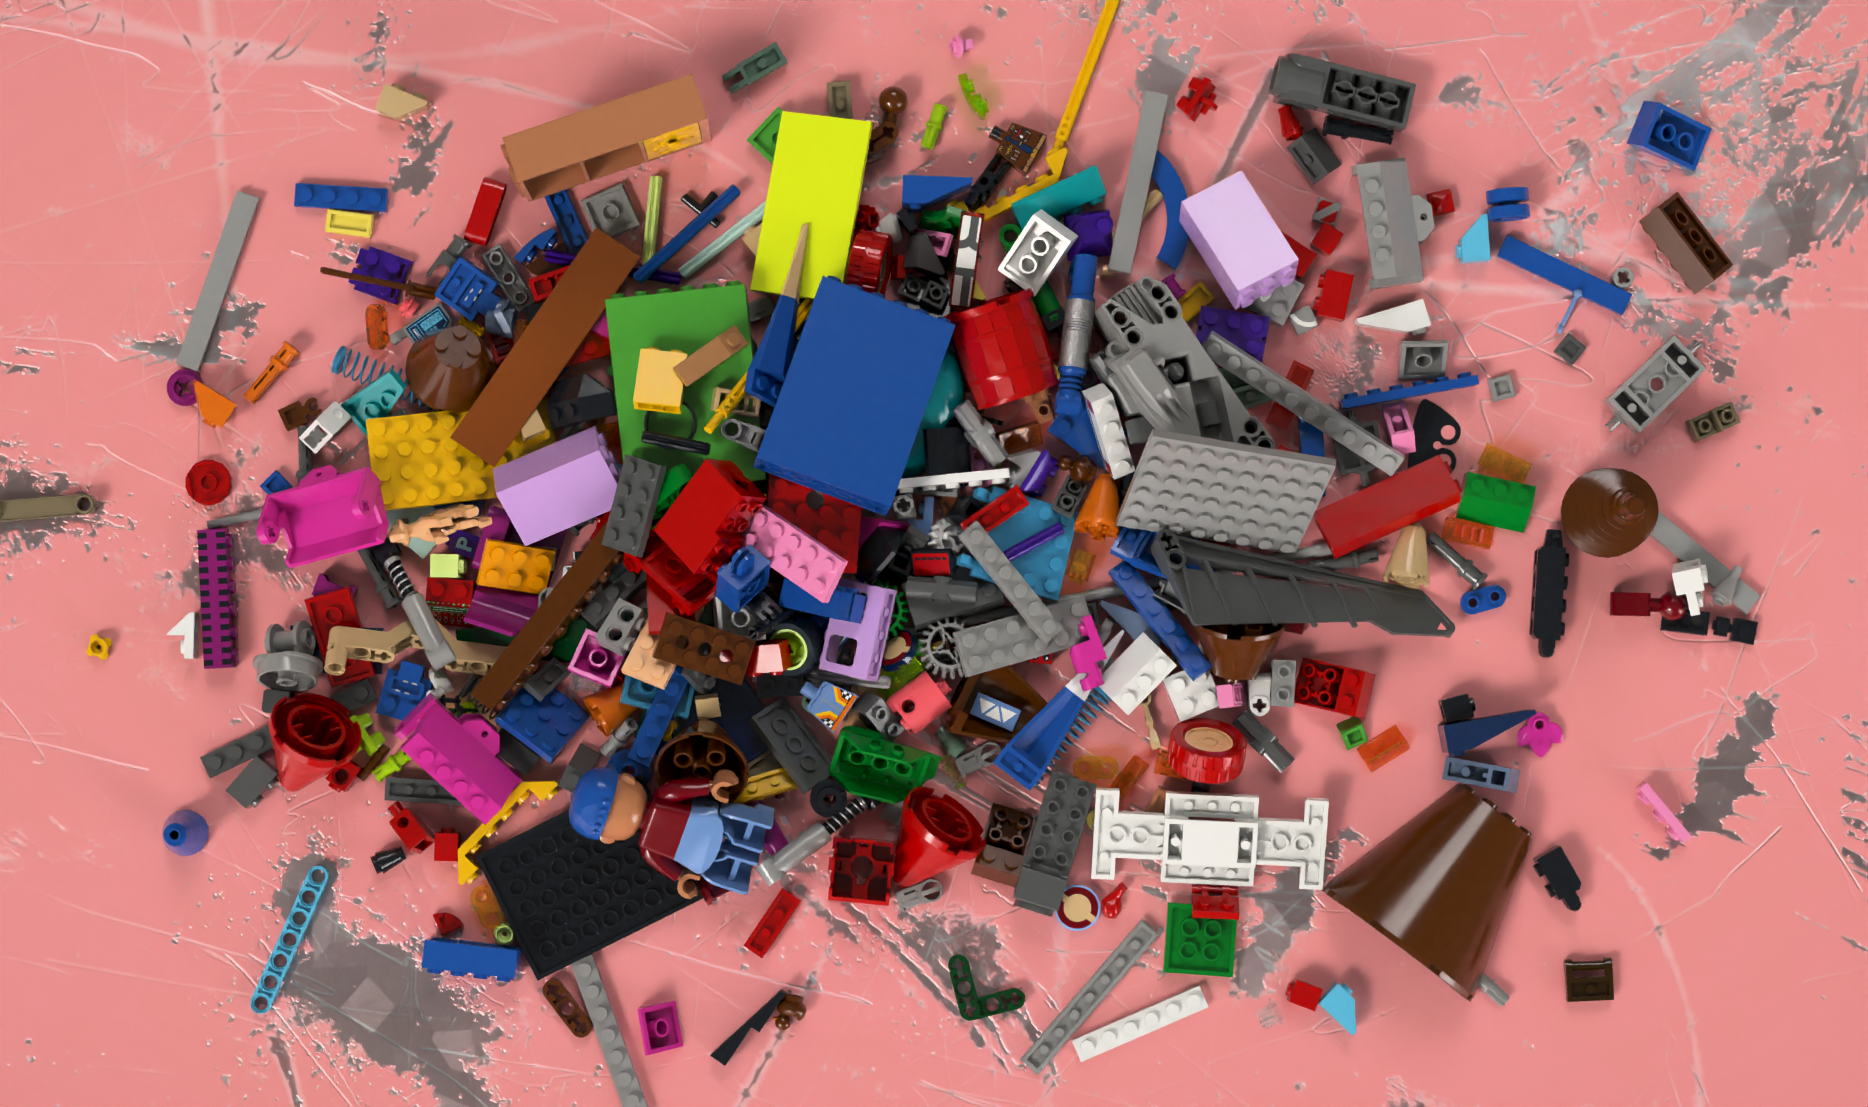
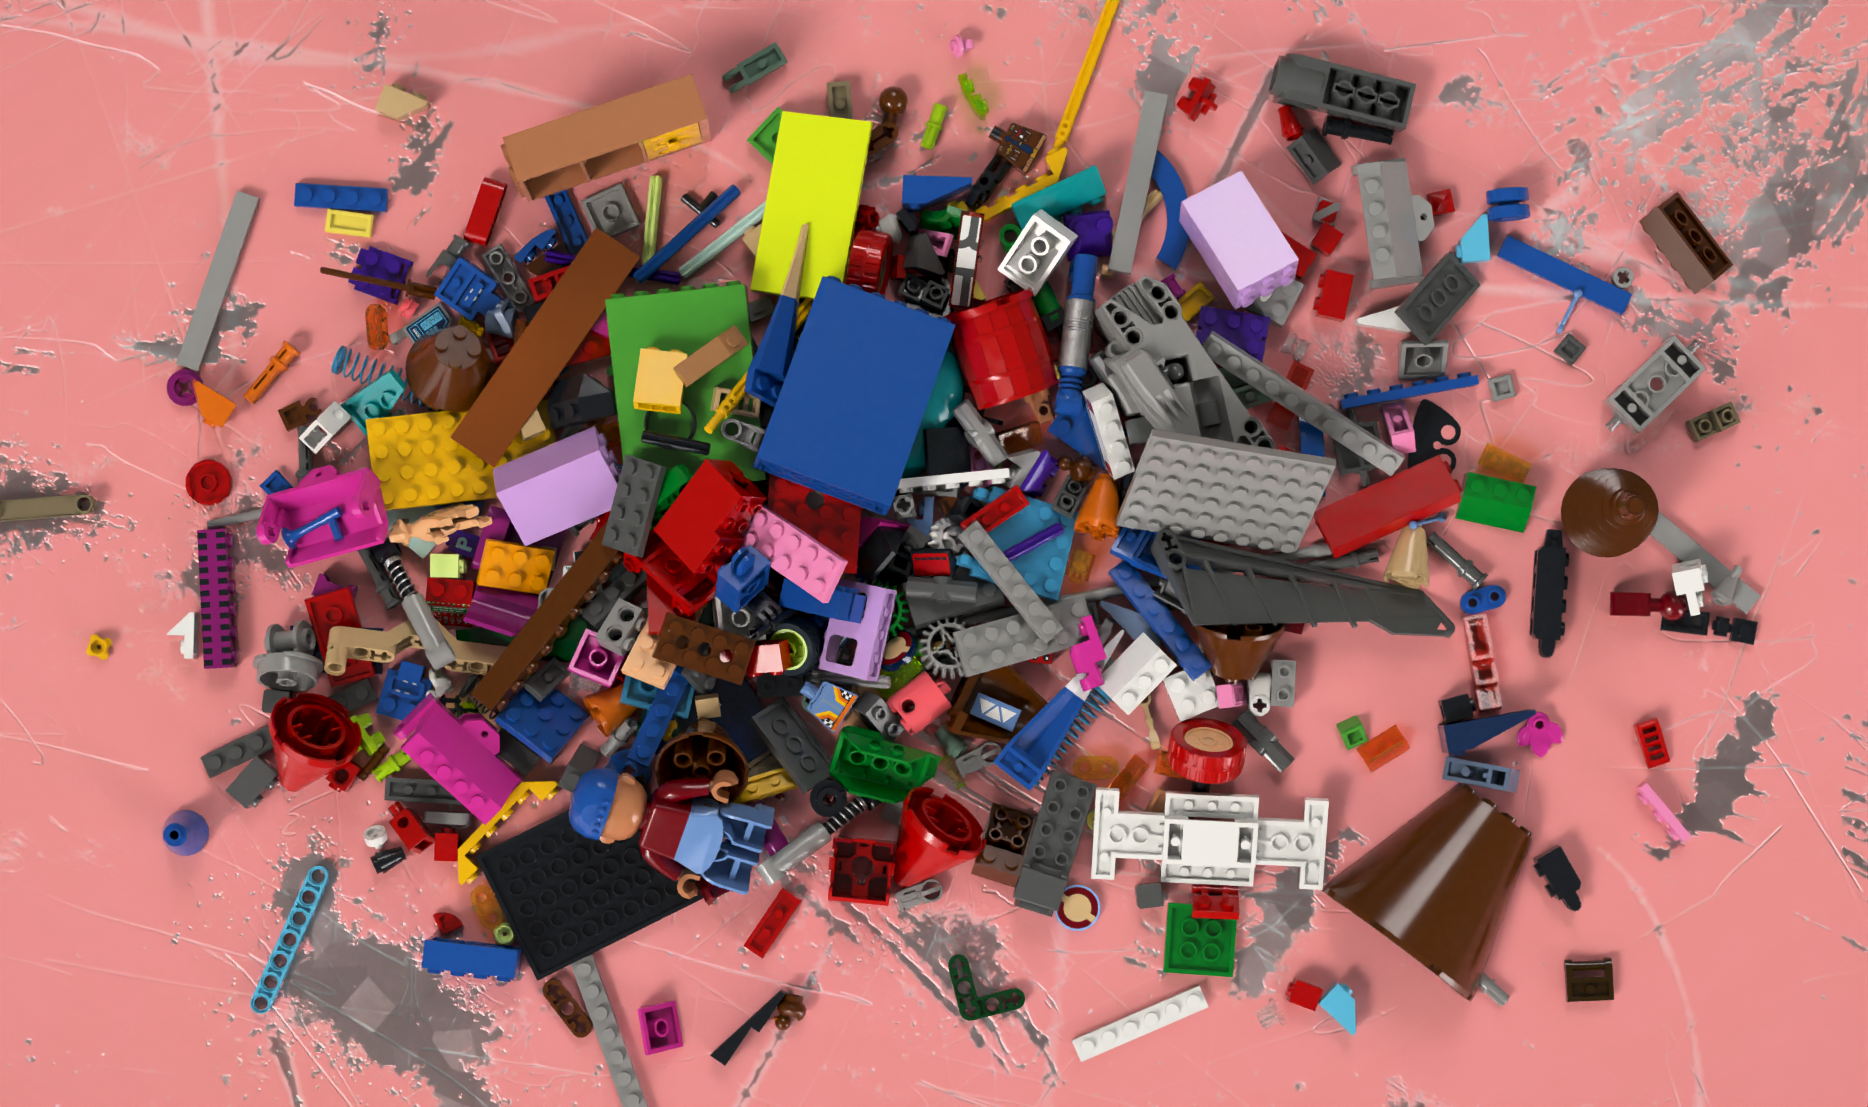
(292, 536): none -> blue piece
(375, 836): none -> white tile
(451, 818): none -> light grey piece
(1089, 997): light grey tile -> none
(1112, 903): red animal -> none
(1149, 895): none -> dark grey piece
(1299, 349): none -> clear wheel
(1303, 320): light grey tile -> none
(1333, 688): red slope -> none
(1437, 298): none -> dark grey plate
(1440, 517): none -> medium blue hinge
(1449, 527): clear orange slope -> none
(1482, 663): none -> clear red slope
(1644, 746): none -> red slope
(1669, 135): blue slope -> none

